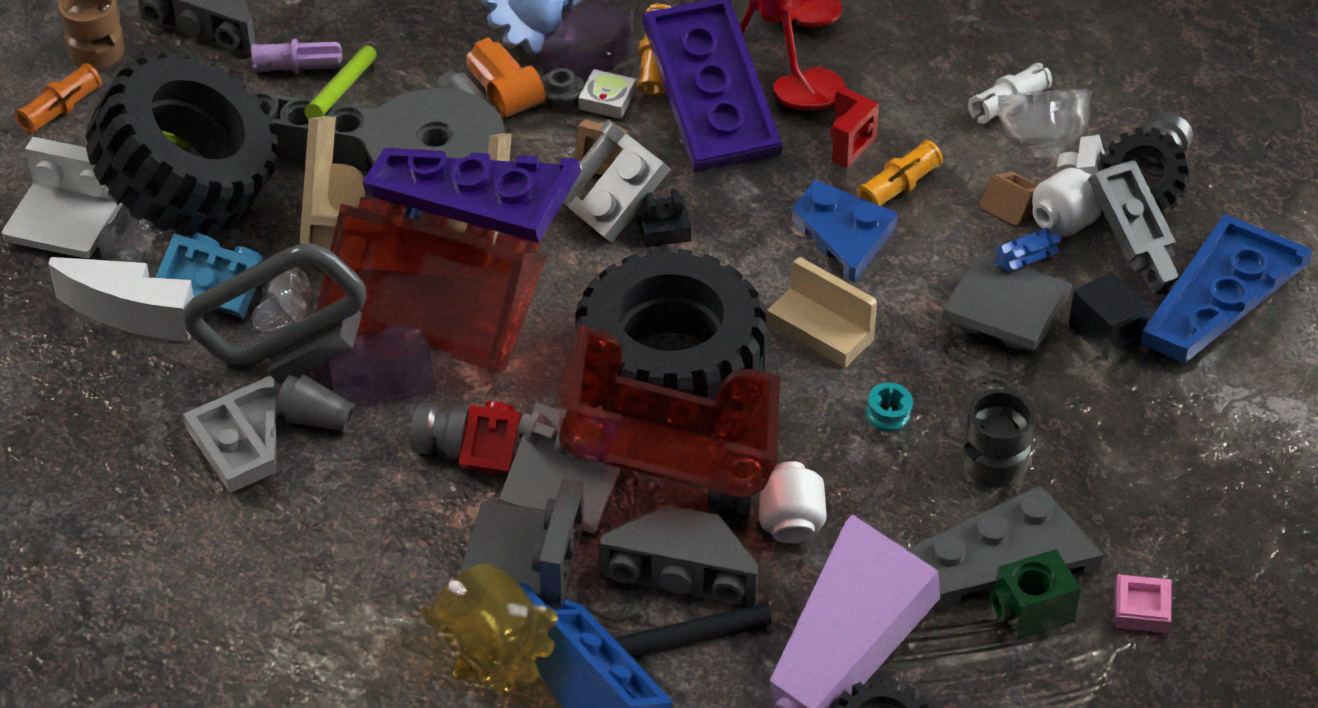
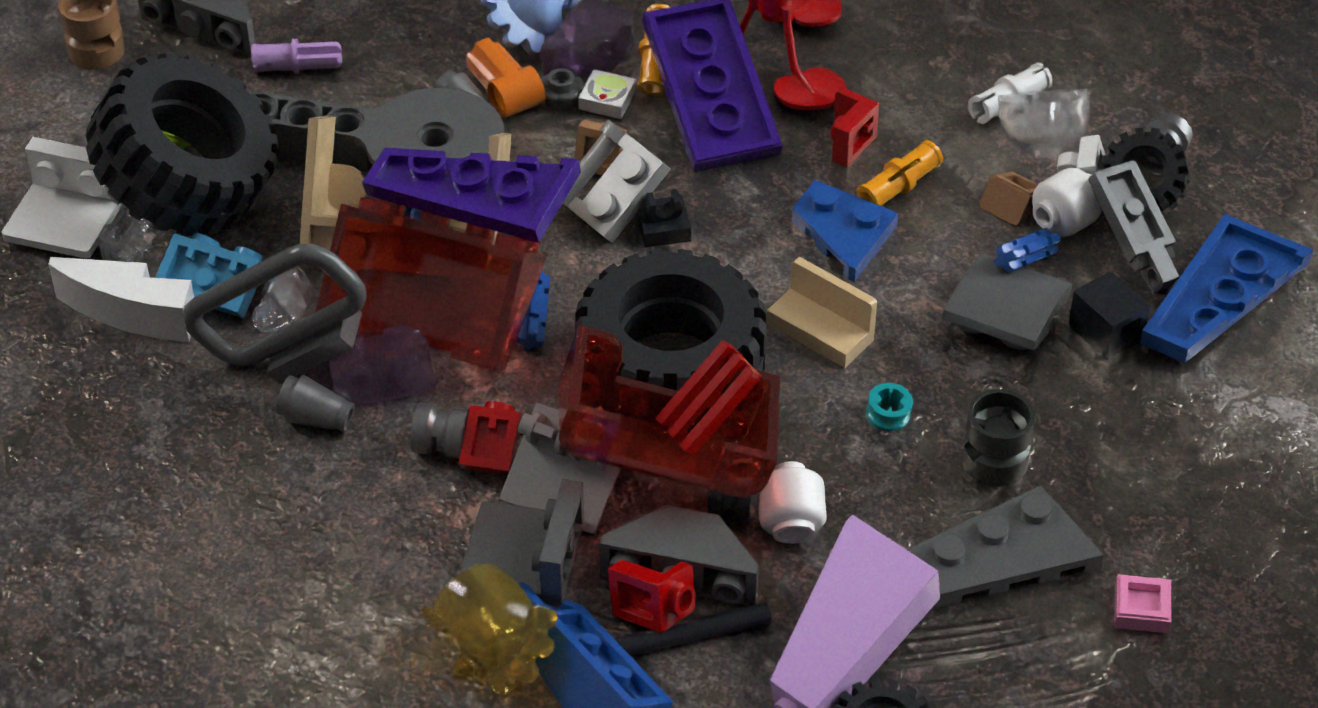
(58, 98): orange pin -> none
(238, 433): light grey wing -> none
(341, 82): lime bar -> none
(533, 327): none -> blue axle
(650, 596): none -> red bracket
(703, 391): none -> red tile
(1035, 594): dark green brick -> none

